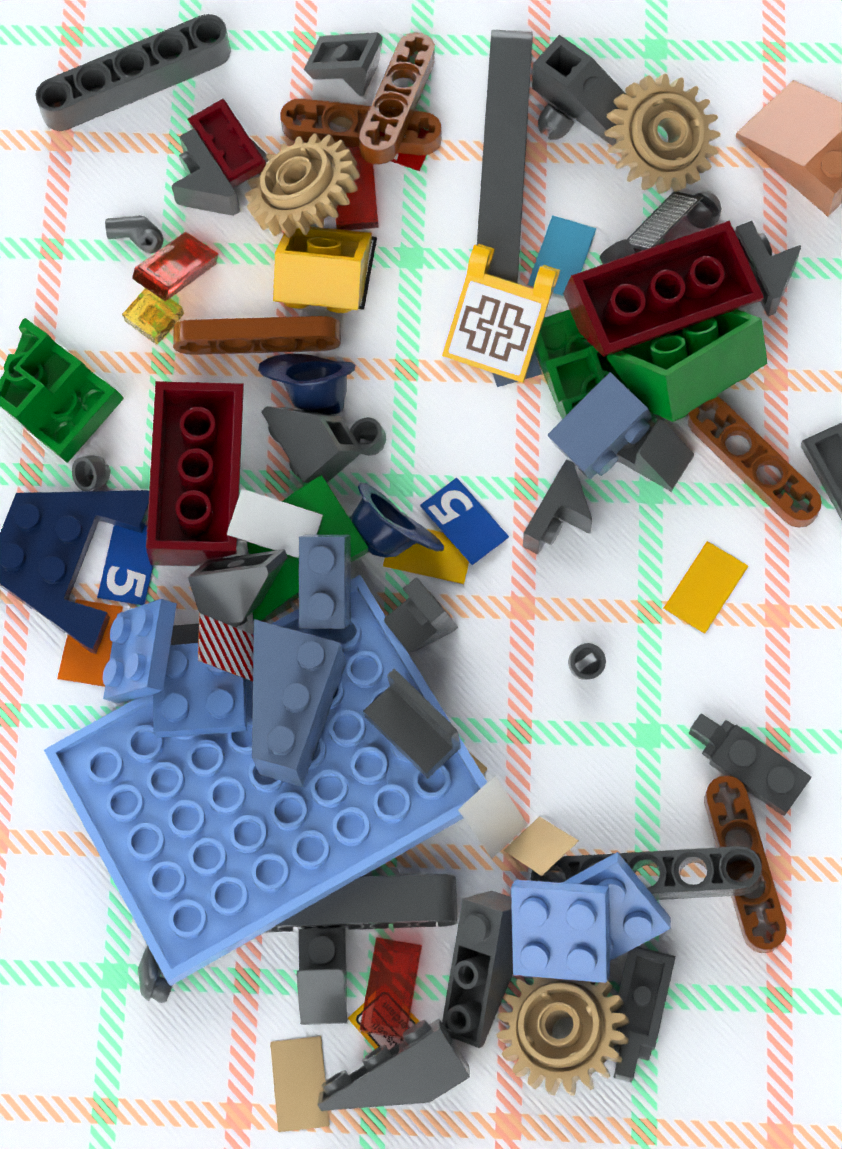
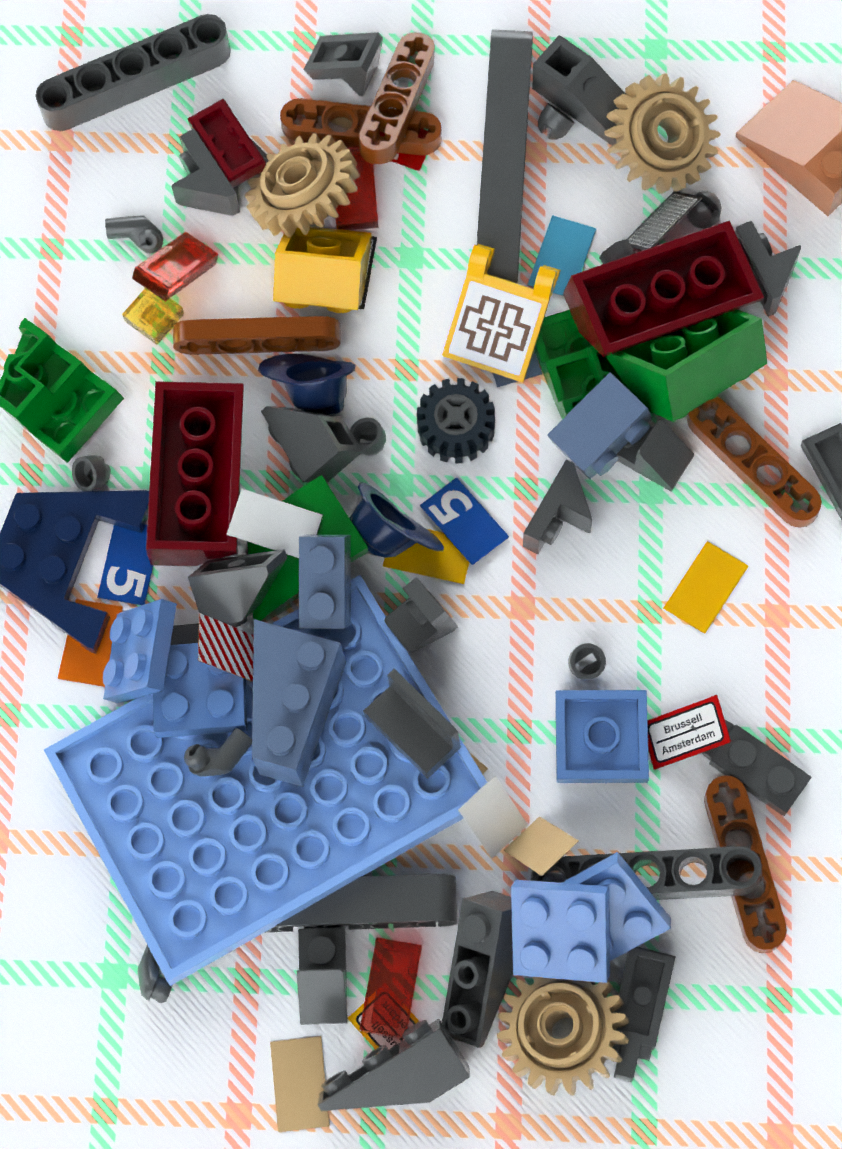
(217, 760): none -> dark grey arm
(456, 406): none -> black wheel
(601, 736): none -> medium blue plate
(673, 739): none -> sticker

